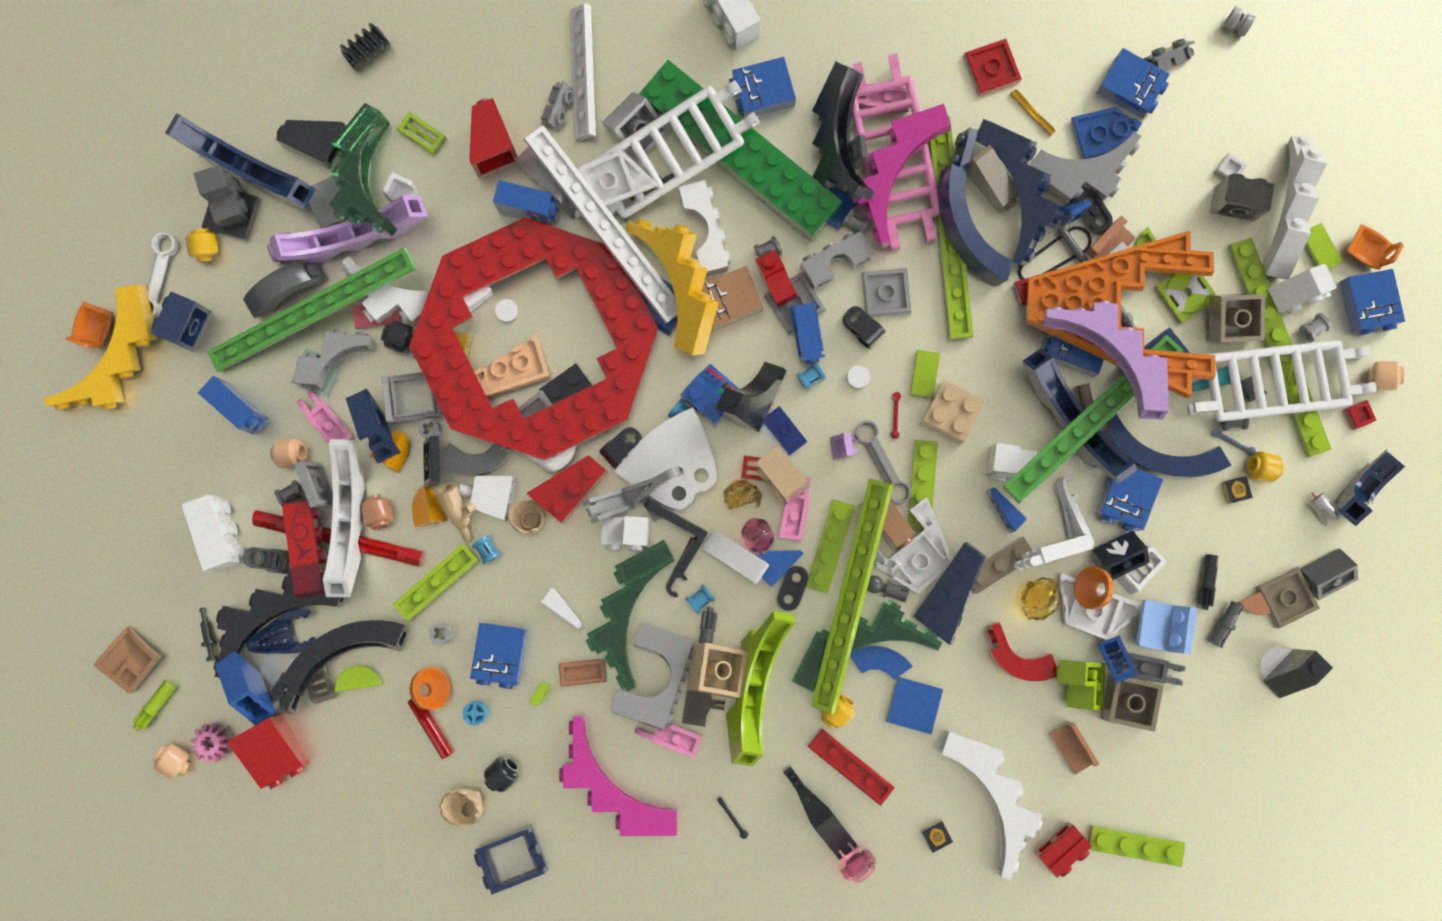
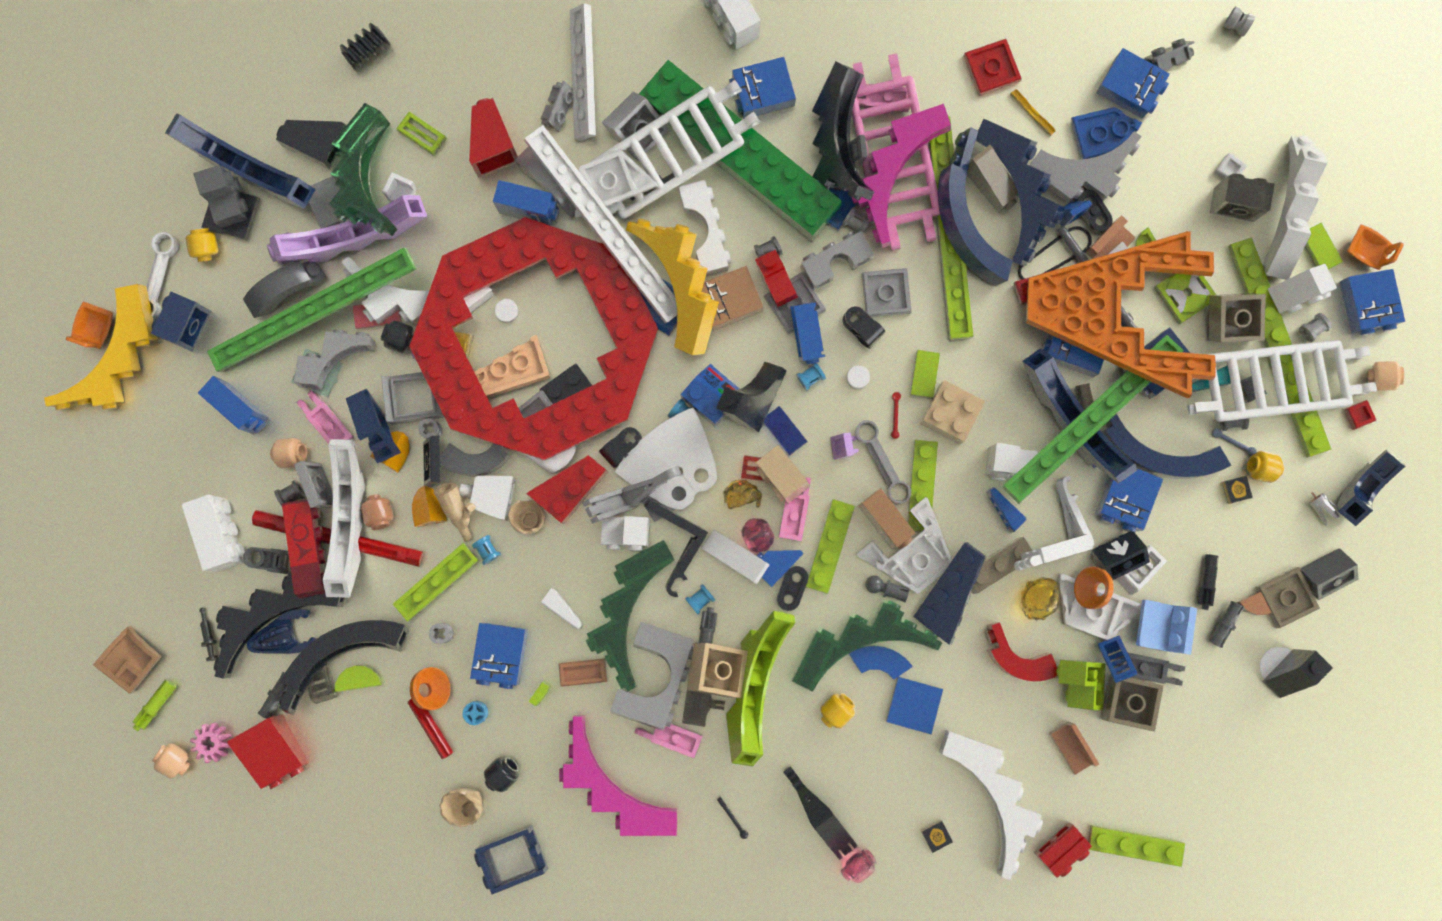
(245, 688): blue brick -> none
(851, 767): red tile -> none
(852, 595): lime plate -> none
(1125, 346): lavender arch -> none

